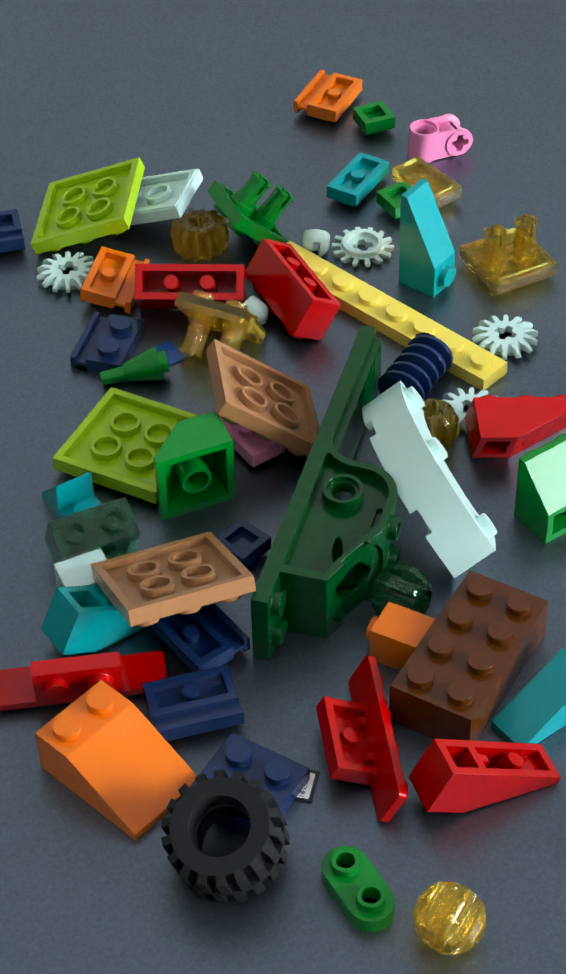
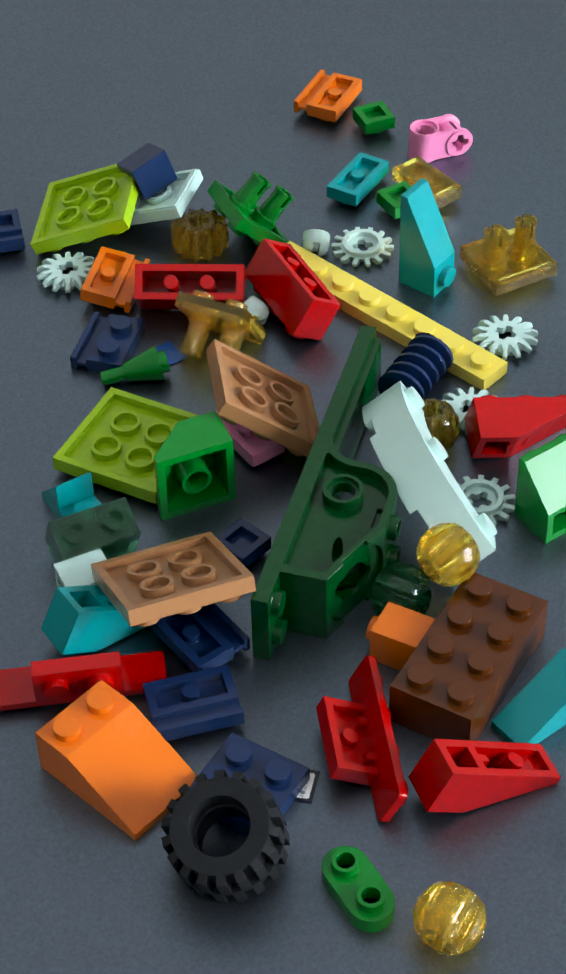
(149, 170): none -> dark blue panel
(448, 554): none -> clear yellow piece
(497, 501): none -> light aqua gear

